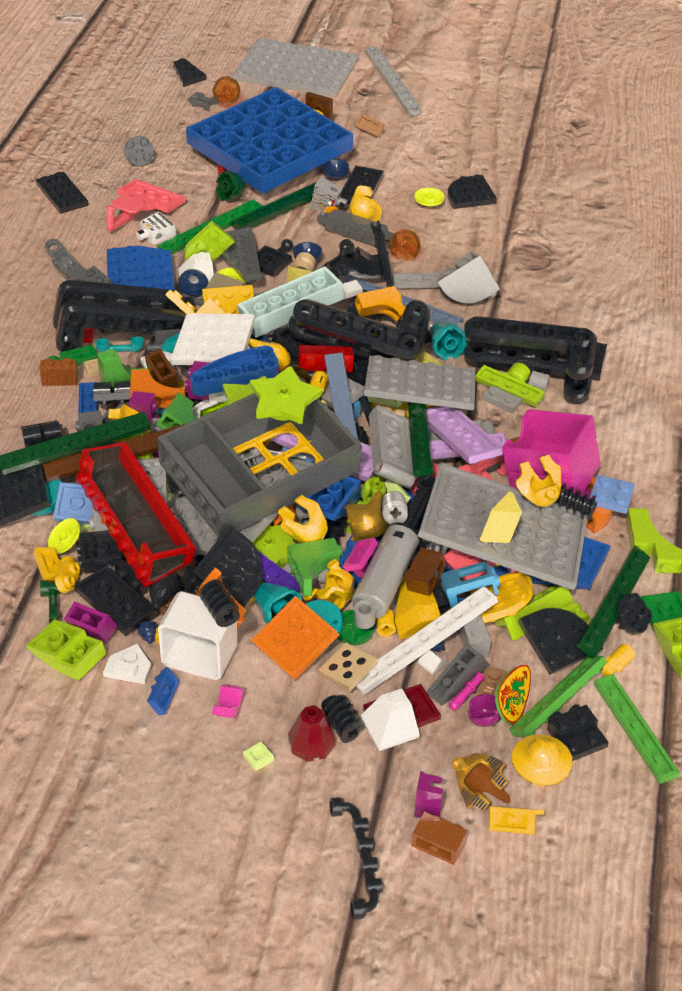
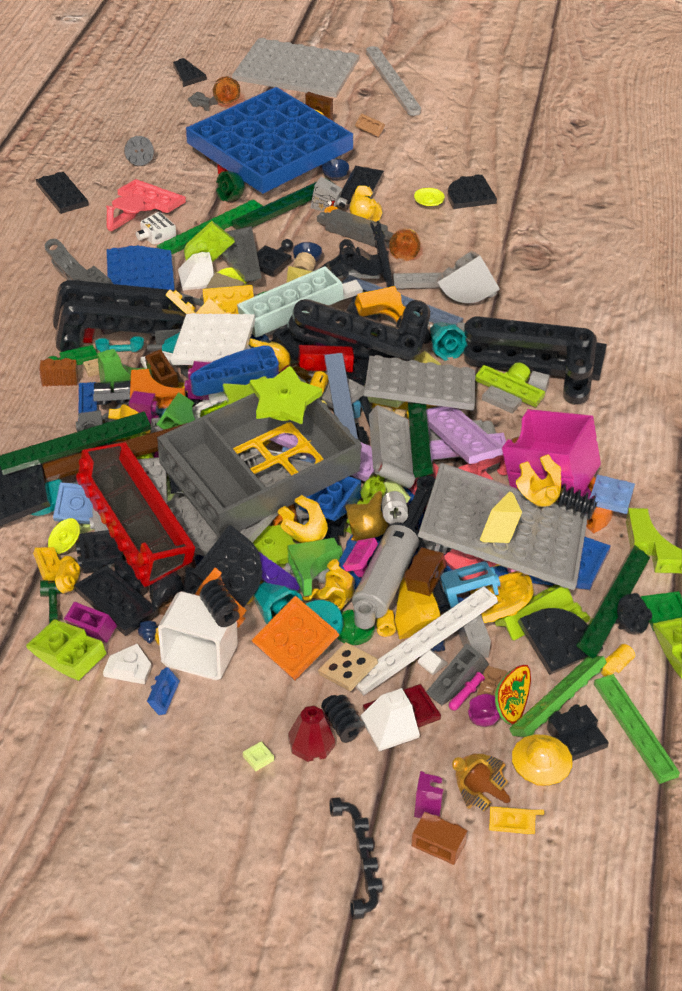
(40, 432): black plate -> none
(189, 288): dark blue piece -> none
(229, 700): dark pink slope -> none

